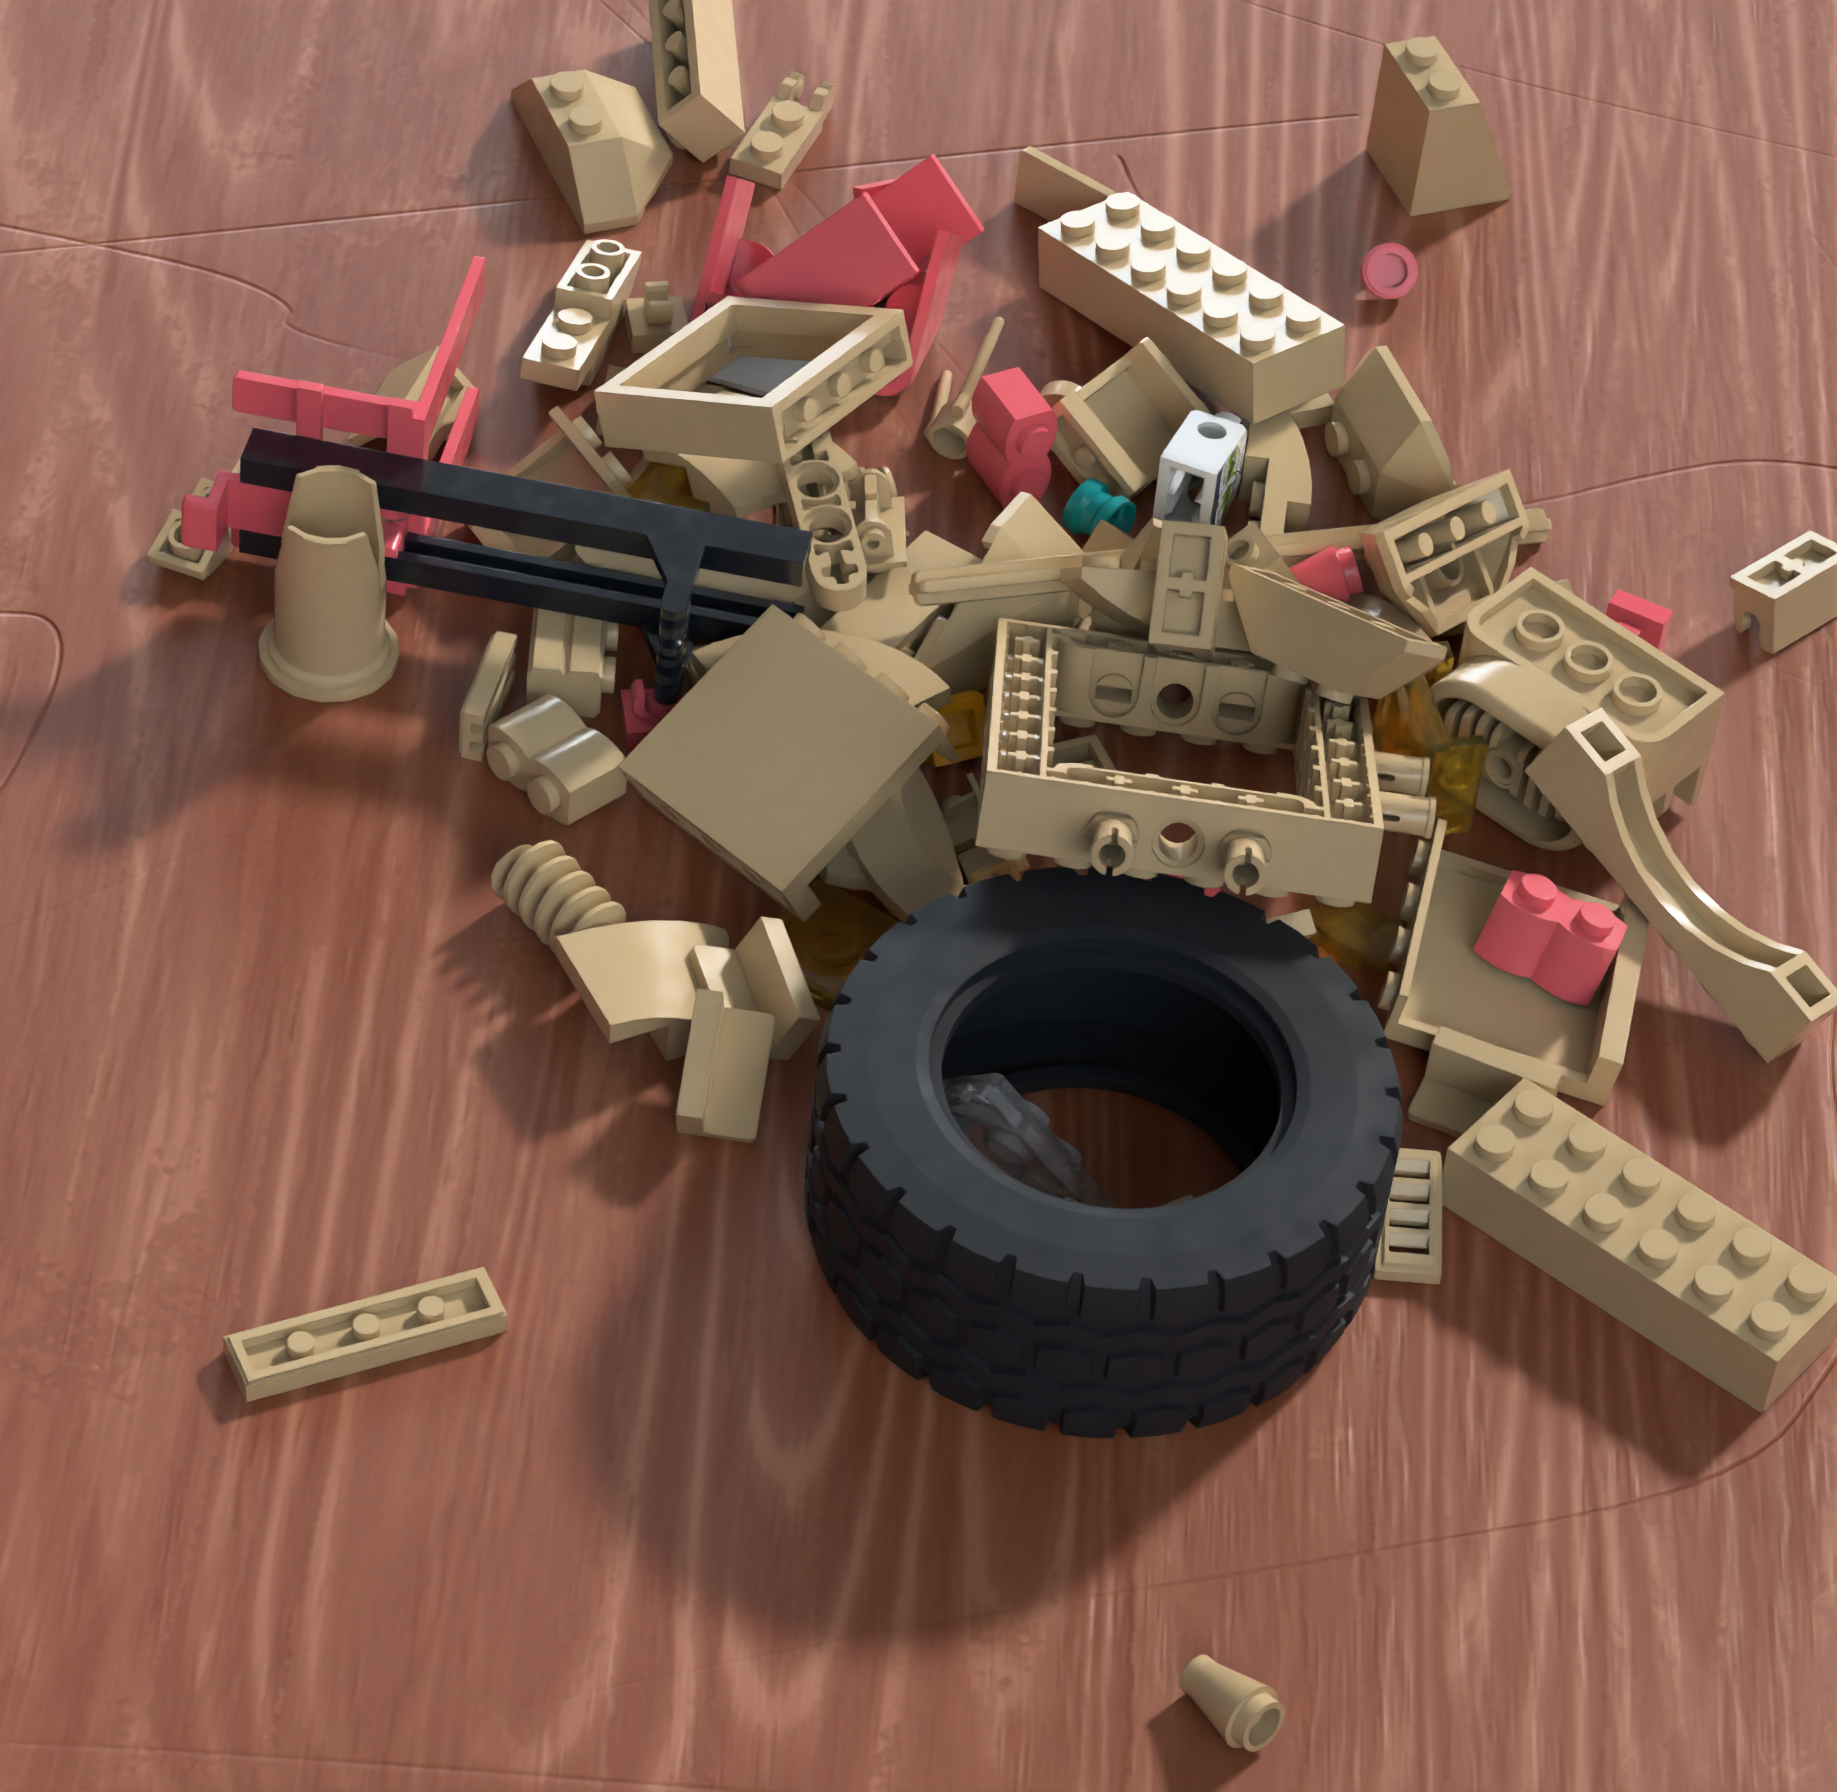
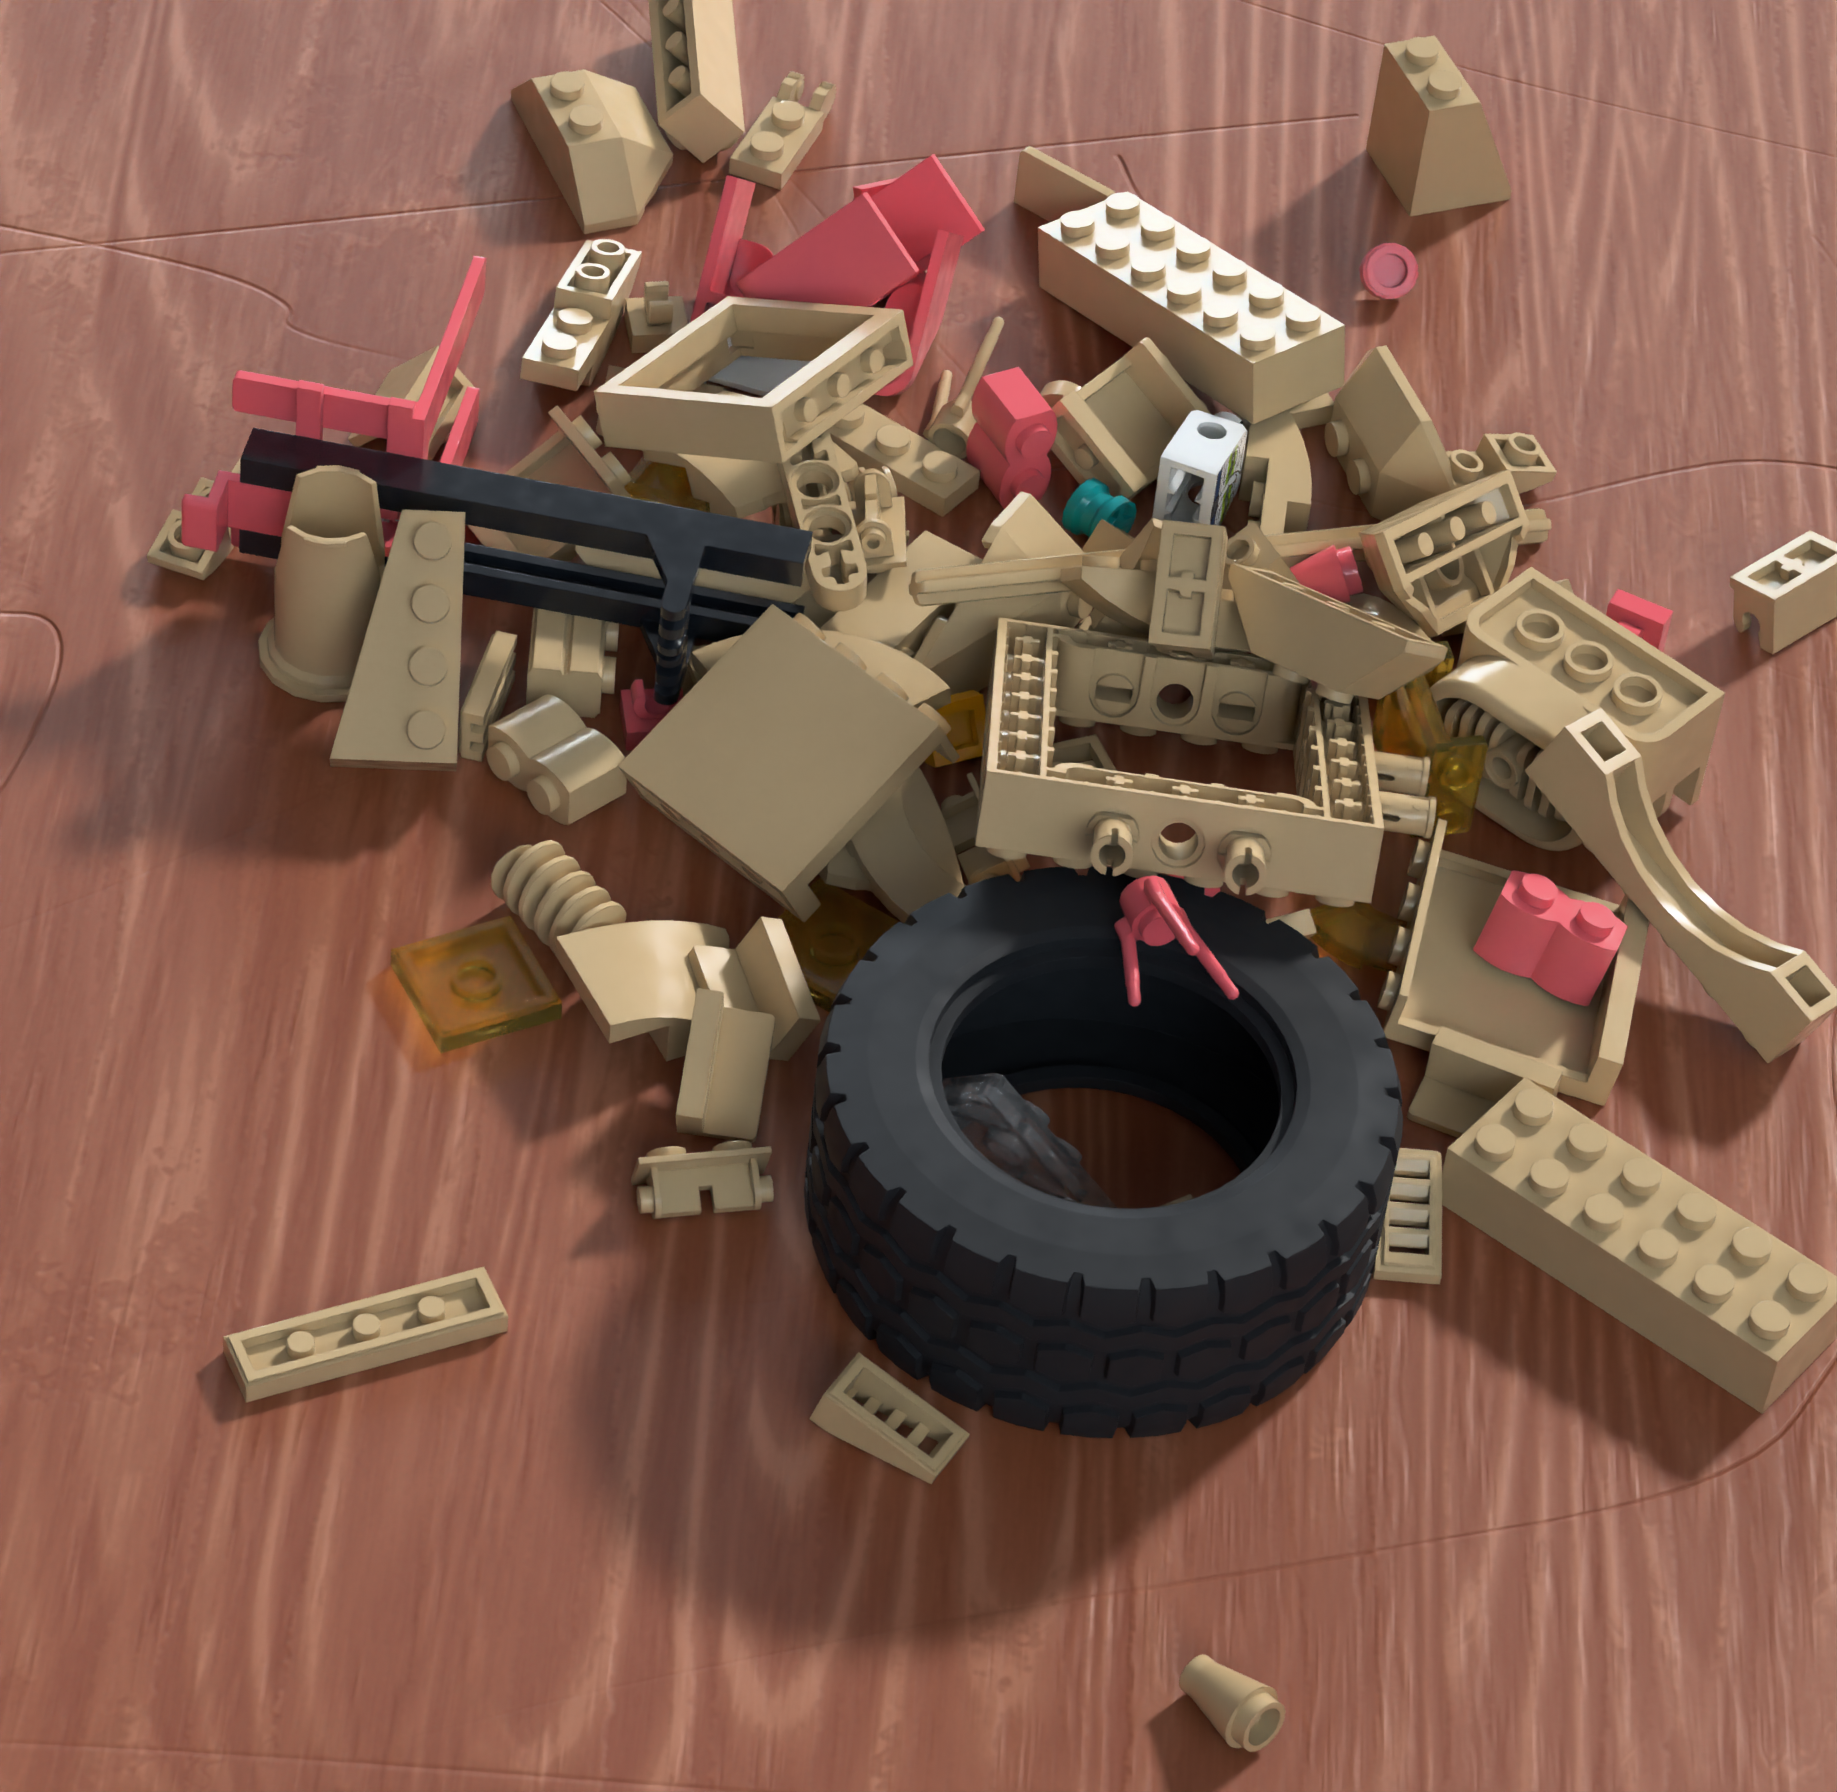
(408, 670): none -> tan wedge
(476, 984): none -> clear yellow tile
(727, 1171): none -> tan hinge
(860, 1427): none -> tan slope
(916, 464): none -> tan plate
(1158, 919): none -> coral plant
(1501, 452): none -> tan slope

